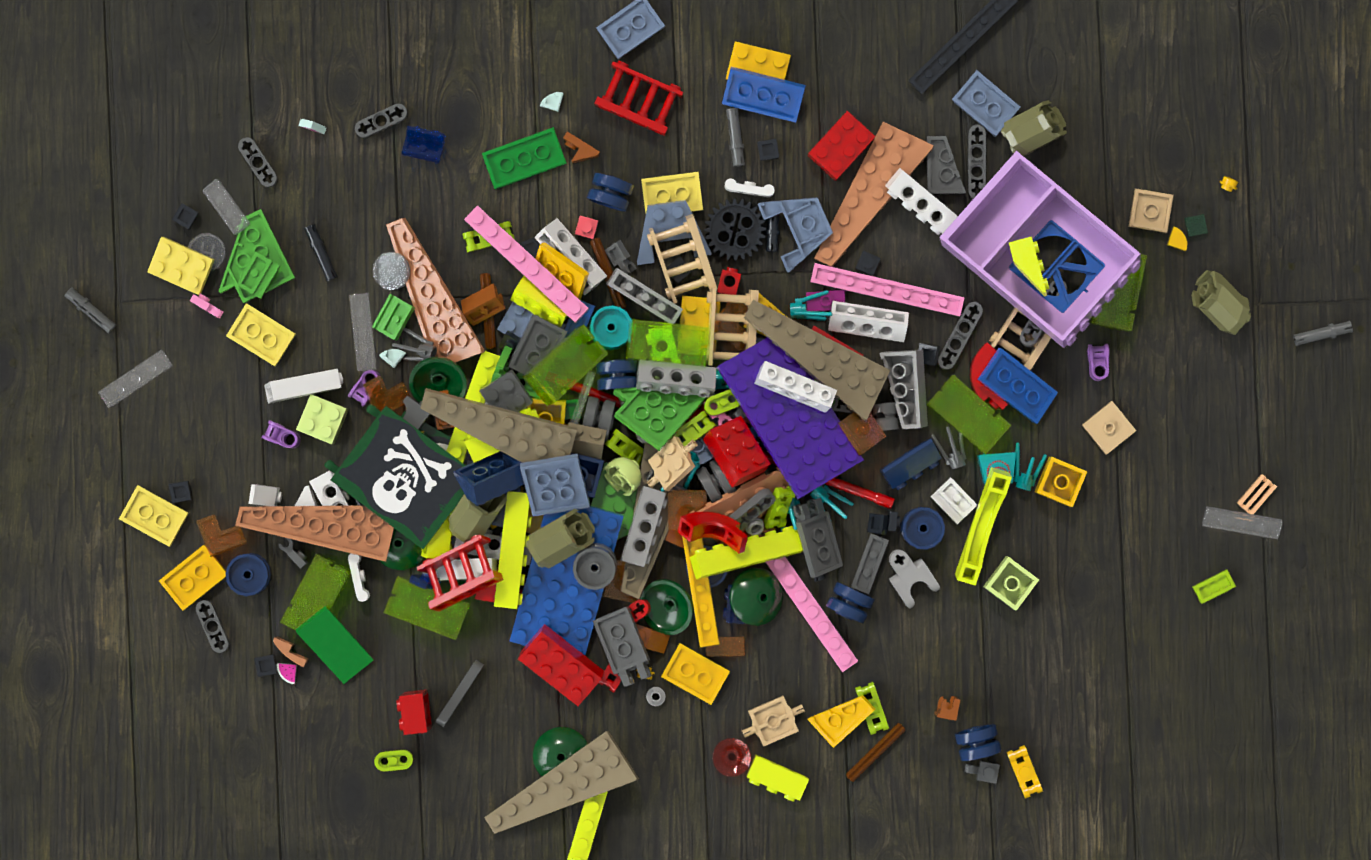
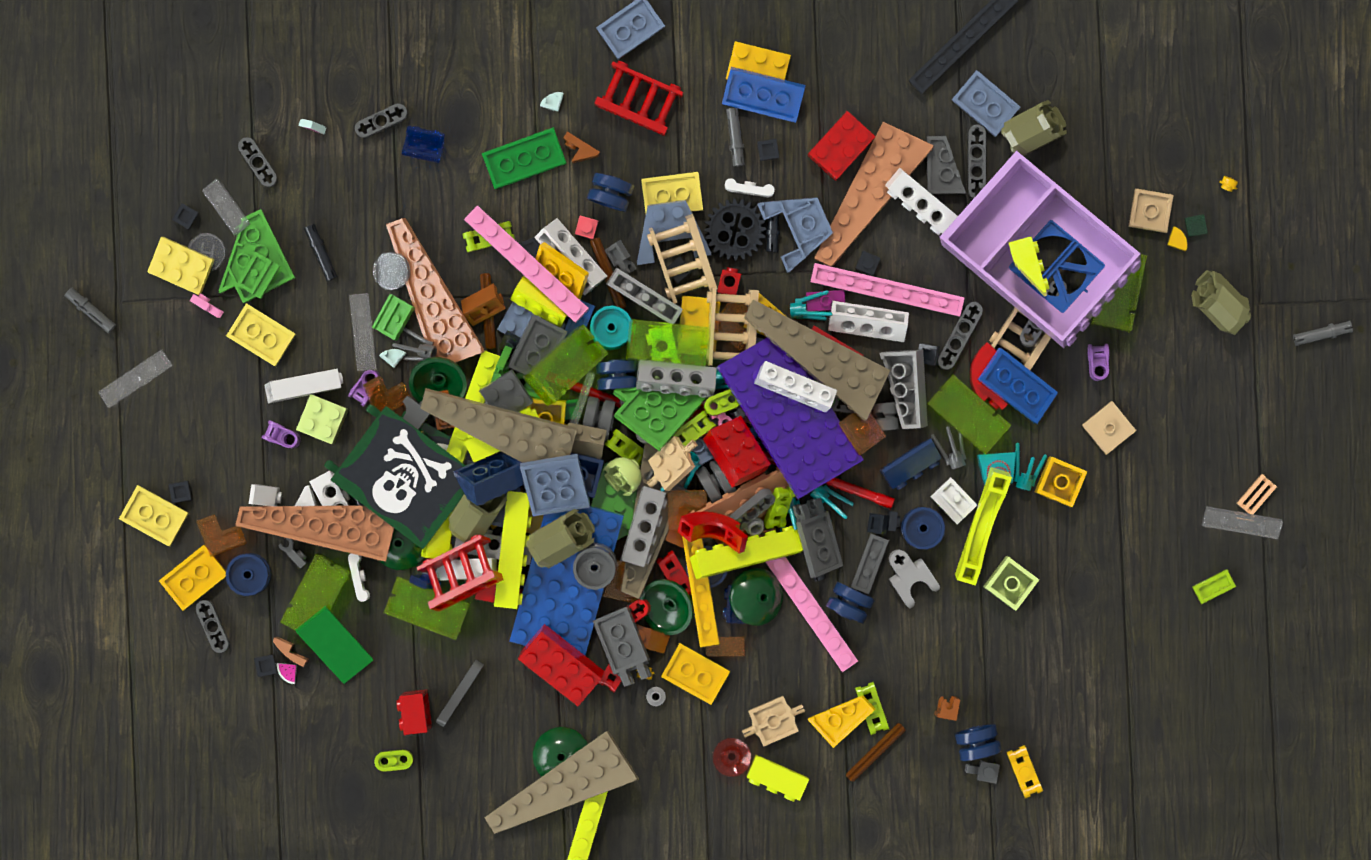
(676, 573): none -> red plate

